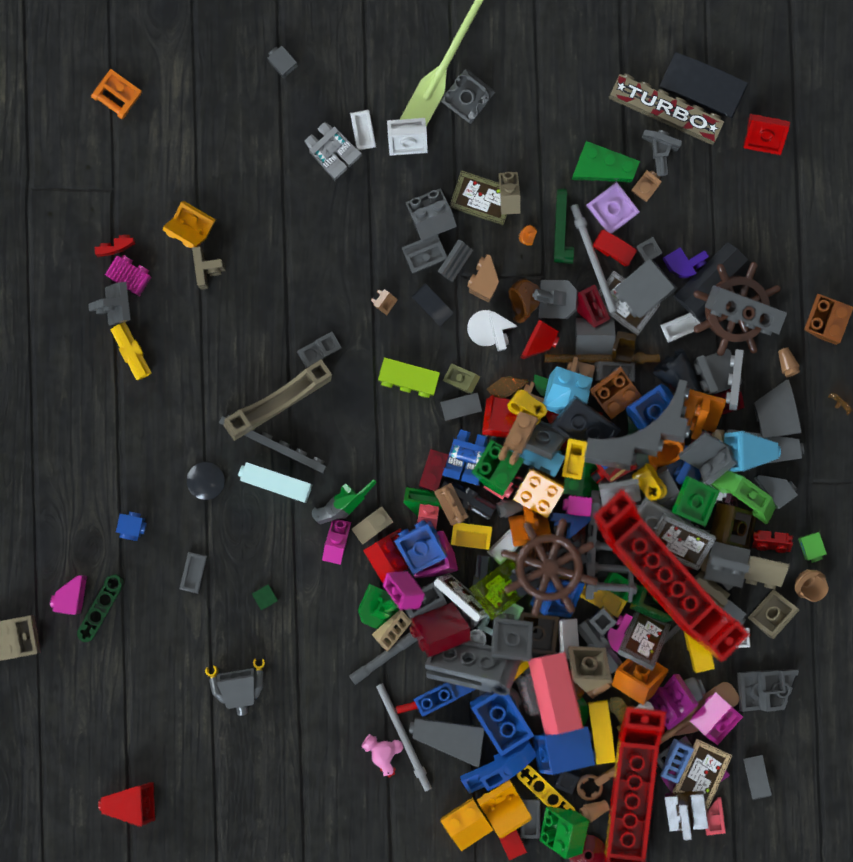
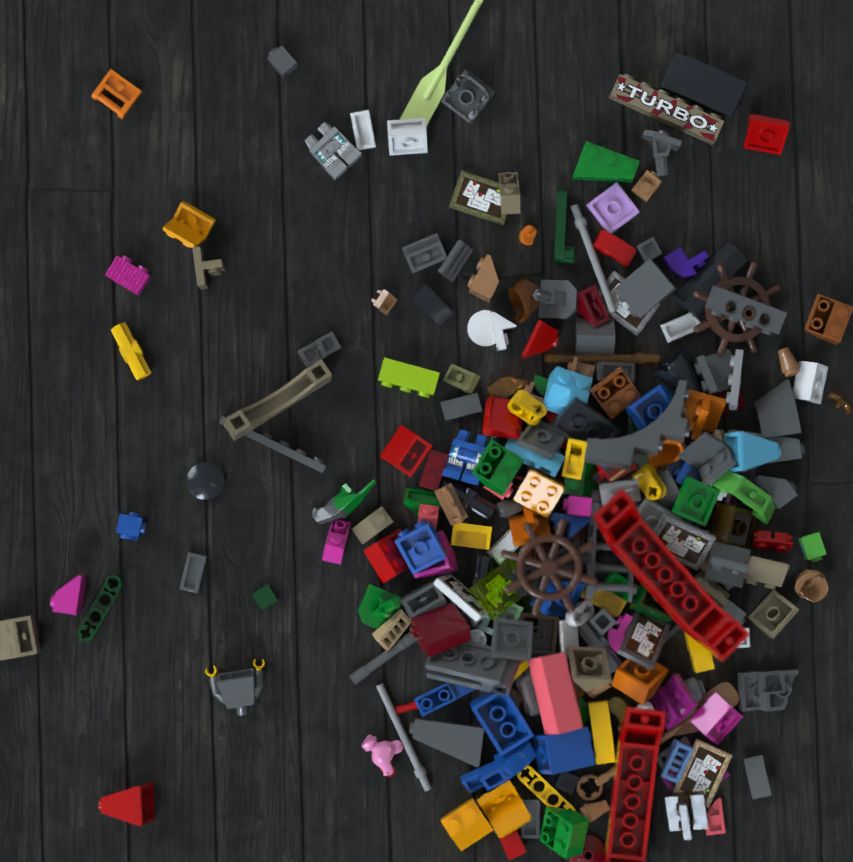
(115, 304): dark grey bracket -> none
(120, 244): red slope -> none
(275, 482): light aqua slope -> none
(403, 590): dark pink brick -> none
(406, 451): none -> red slope
(431, 214): dark grey slope -> none
(518, 436): medium nougat hinge -> none
(579, 617): none -> white beam
(624, 347): dark brown panel -> none
(810, 382): none -> white panel

